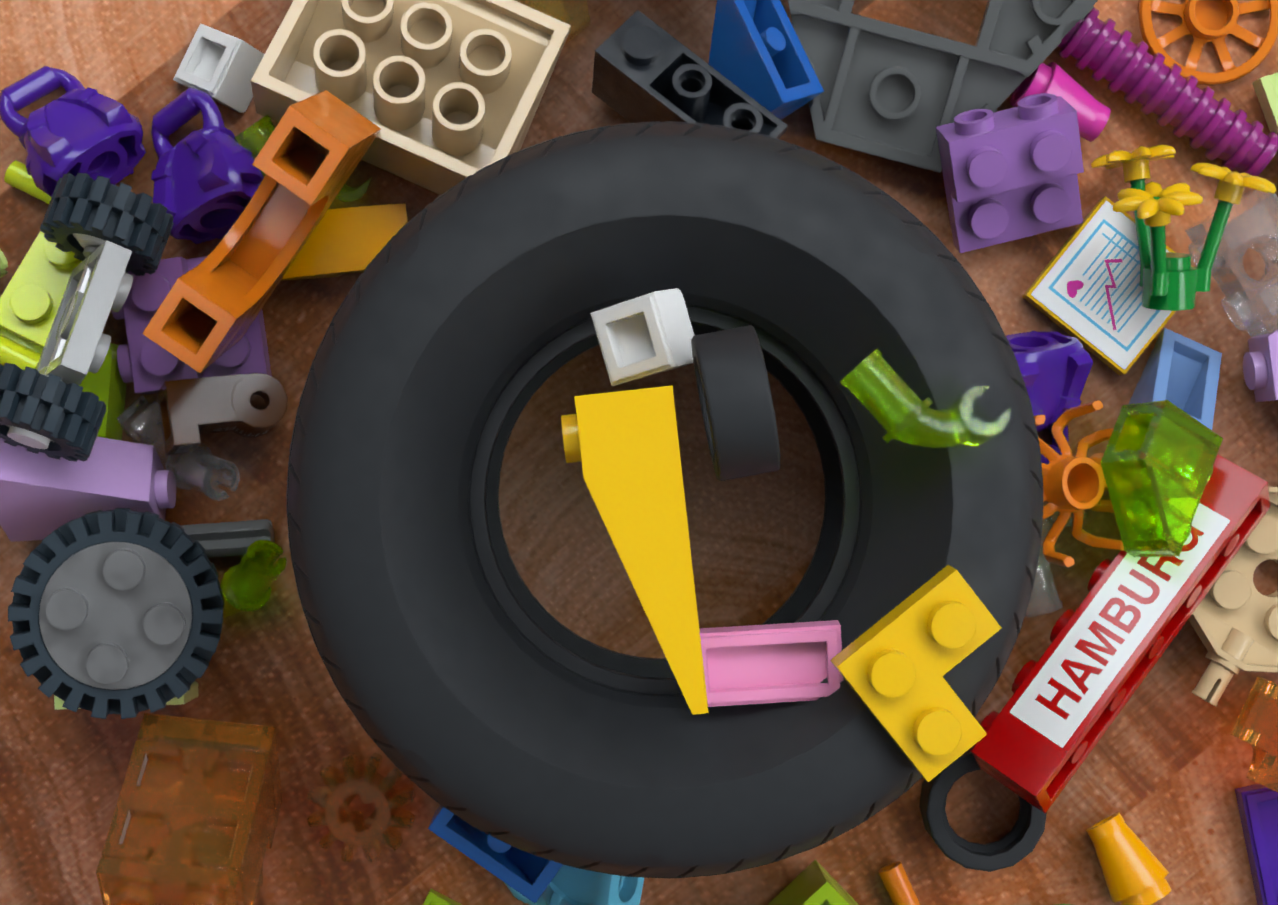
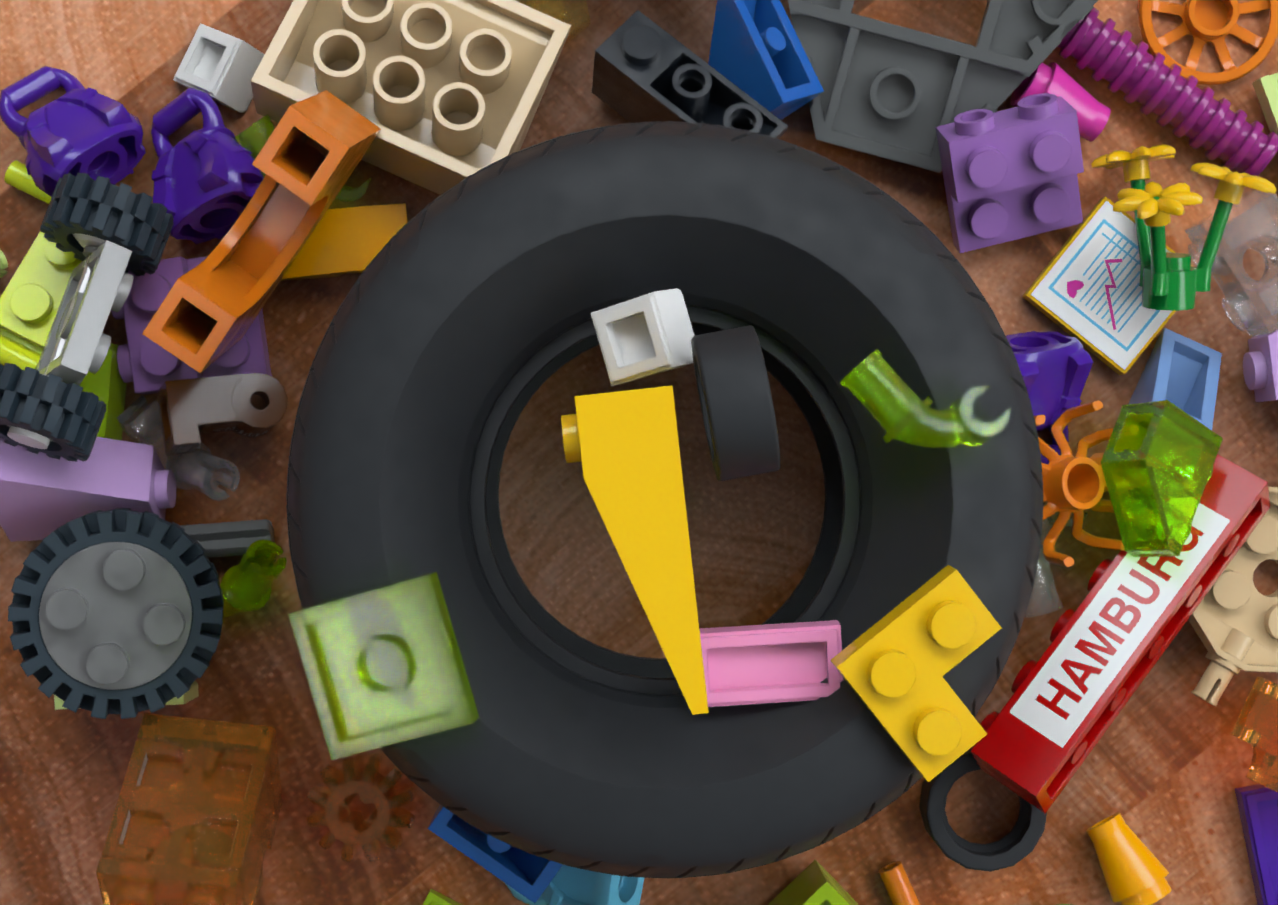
(384, 666): none -> clear neon green tile

